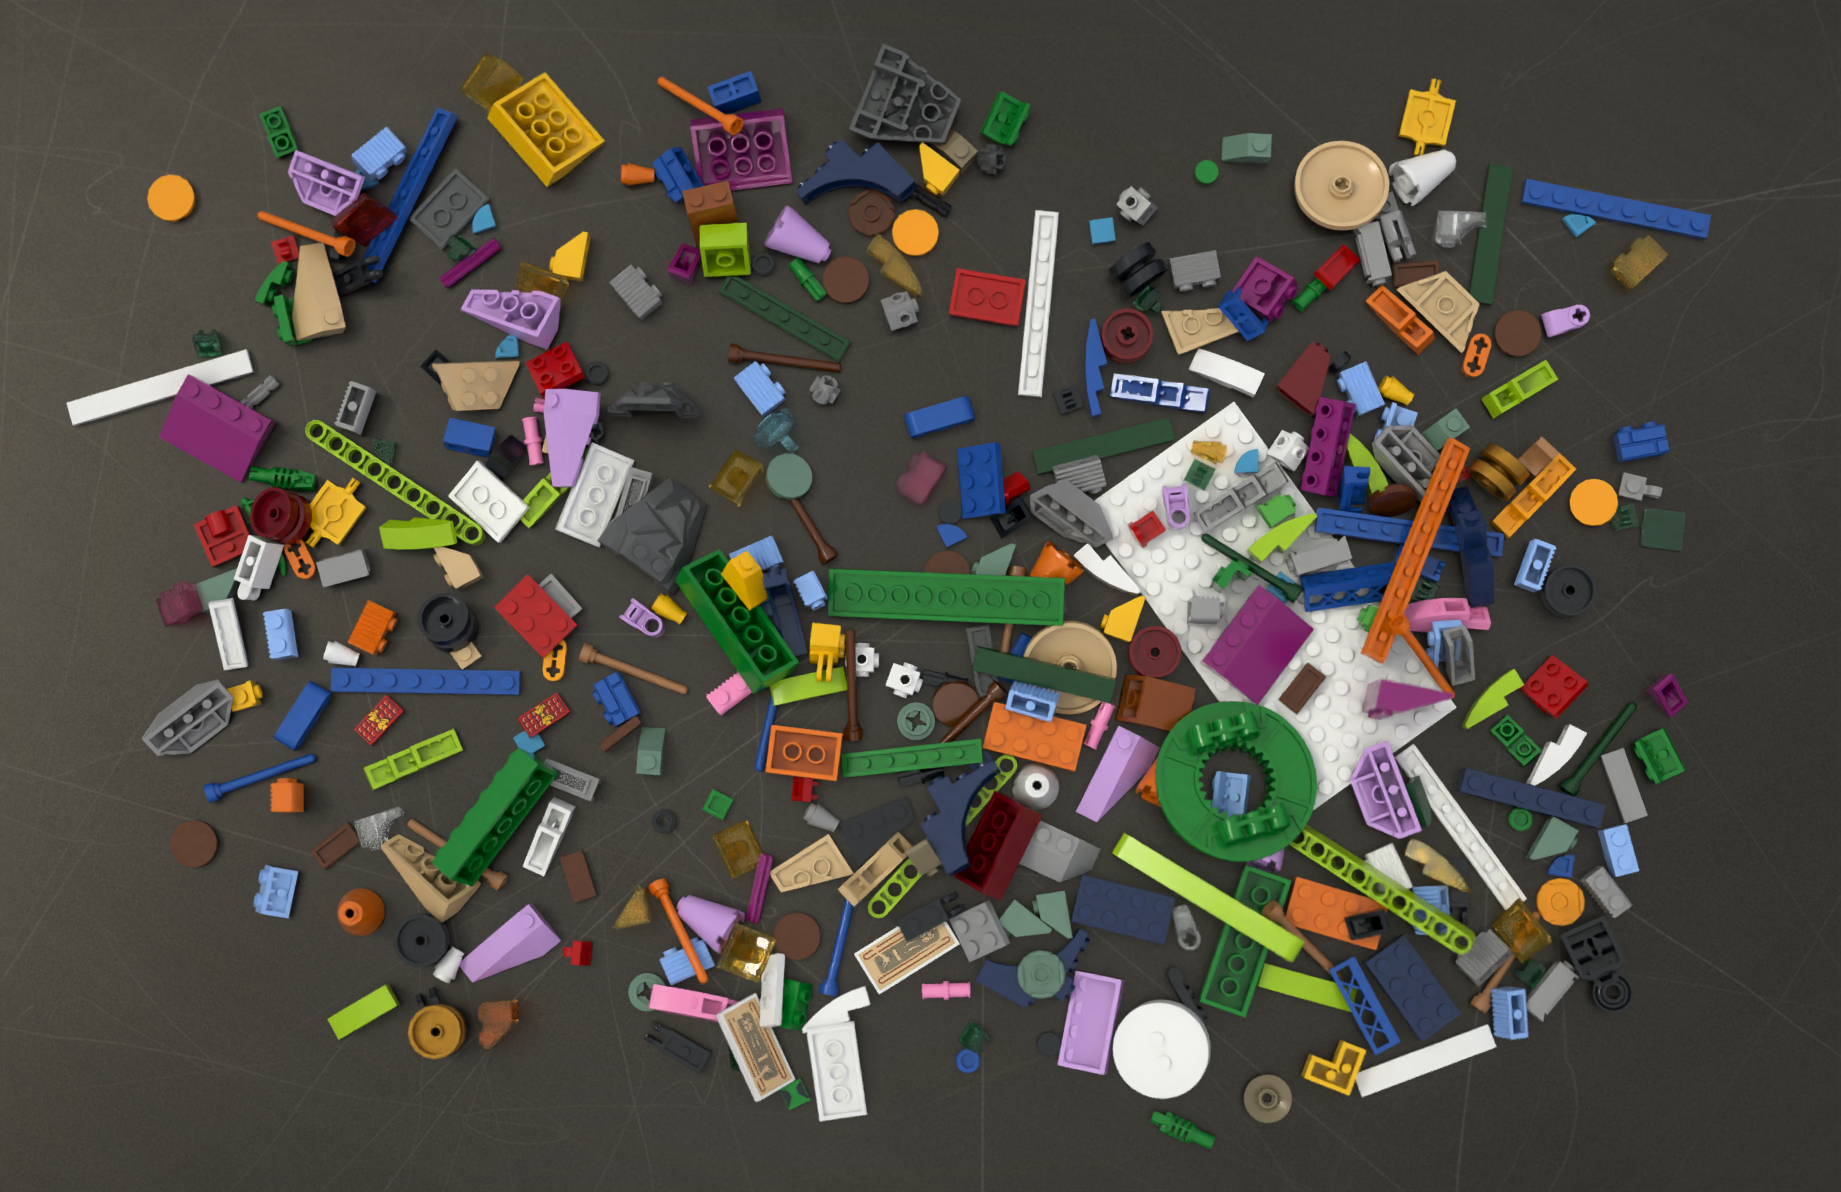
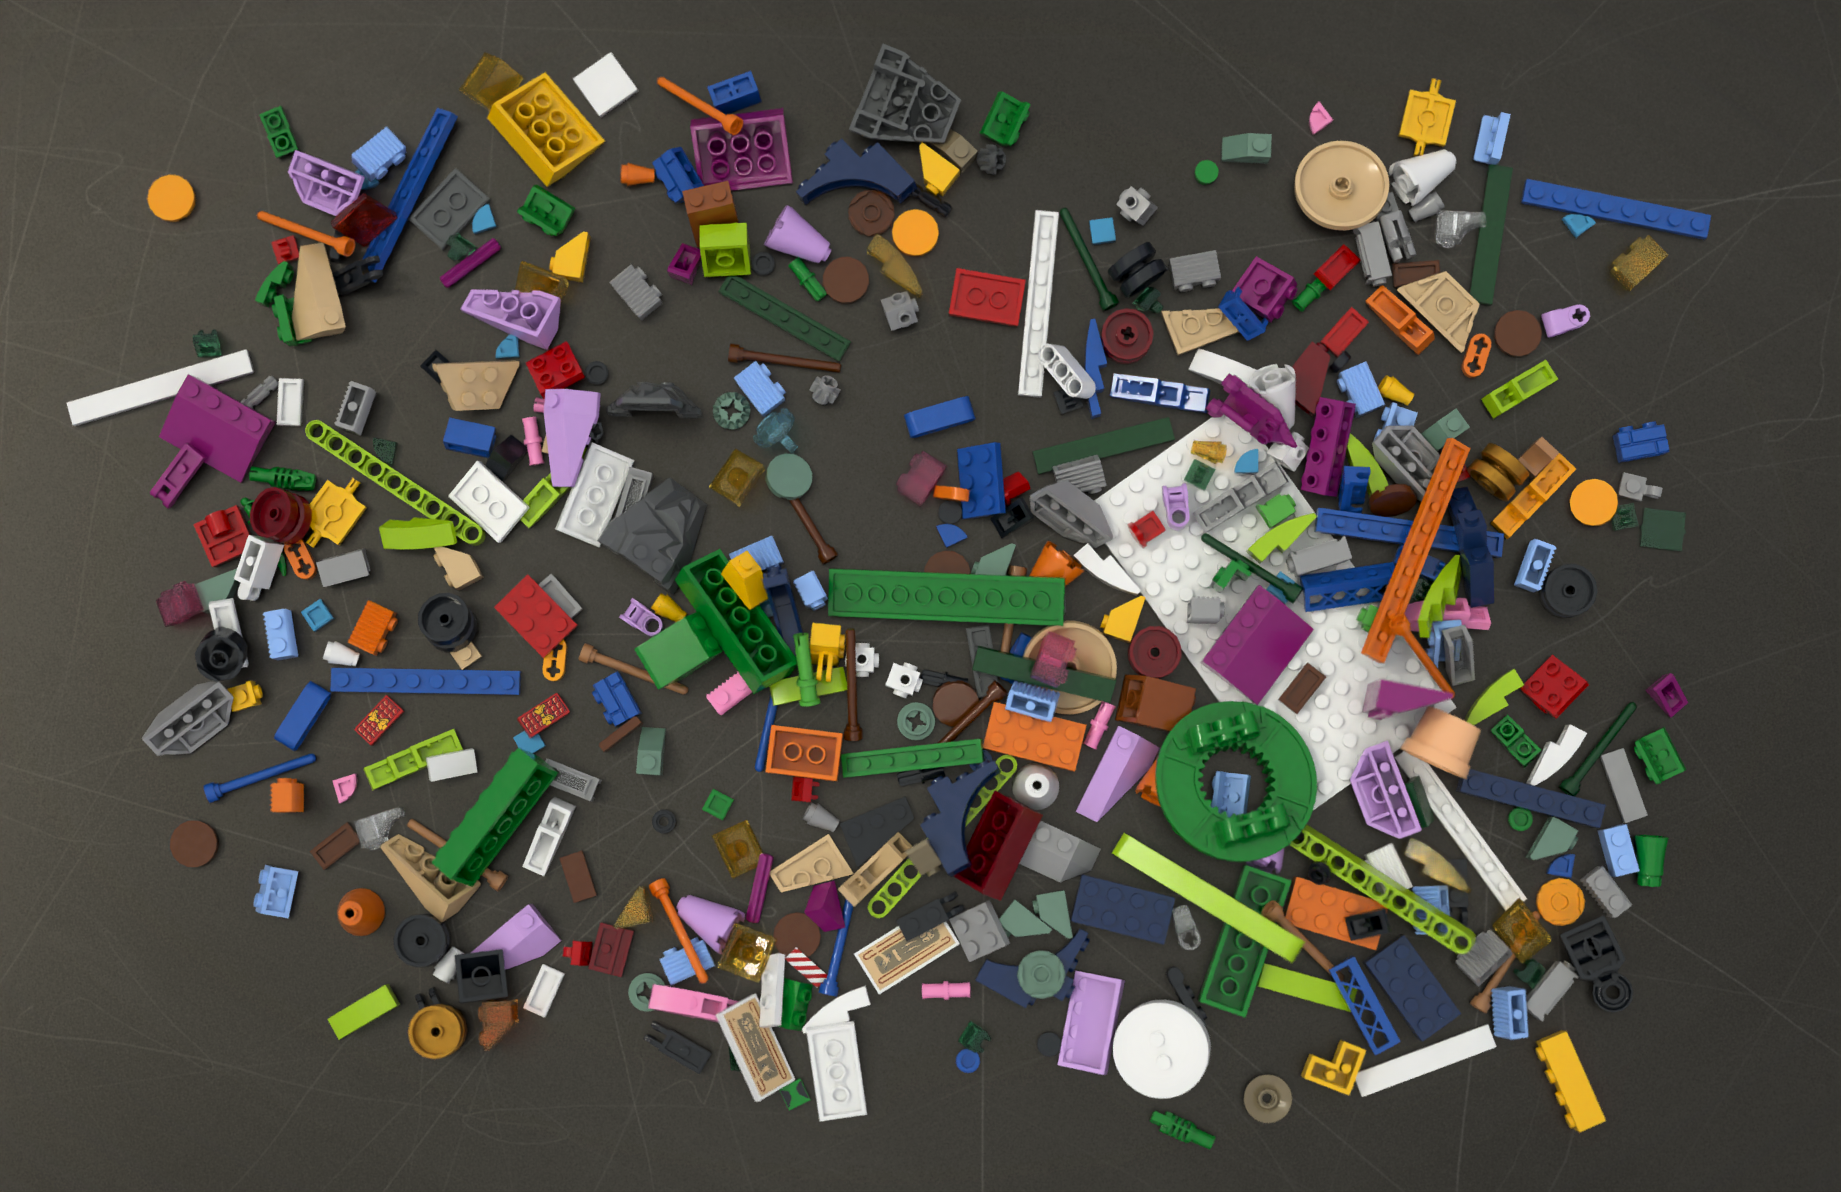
(178, 474): none -> magenta plate
(221, 641): none -> black brick
(290, 402): none -> white tile
(317, 615): none -> dark azure tile
(345, 787): none -> bright pink tile
(451, 764): none -> white tile
(481, 976): none -> black slope
(544, 990): none -> white tile
(546, 211): none -> green bracket
(605, 84): none -> white tile
(611, 950): none -> dark red plate
(678, 650): none -> green slope
(737, 419): none -> sand green gear
(806, 680): none -> bright green pin
(806, 967): none -> sticker
(825, 907): none -> magenta slope
(951, 493): none -> orange beam
(1053, 659): none -> clear pink brick
(1063, 362): none -> white beam
(1107, 299): none -> dark green piece
(1251, 413): none -> magenta shield
(1278, 388): none -> white cone
(1319, 118): none -> bright pink tile
(1319, 873): none -> black plate
(1344, 332): none -> red tile
(1426, 207): none -> light grey cone
(1441, 593): none -> lime slope
(1443, 742): none -> light nougat piece
(1491, 138): none -> light blue bracket
(1570, 1081): none -> yellow brick
(1650, 859): none -> green plant

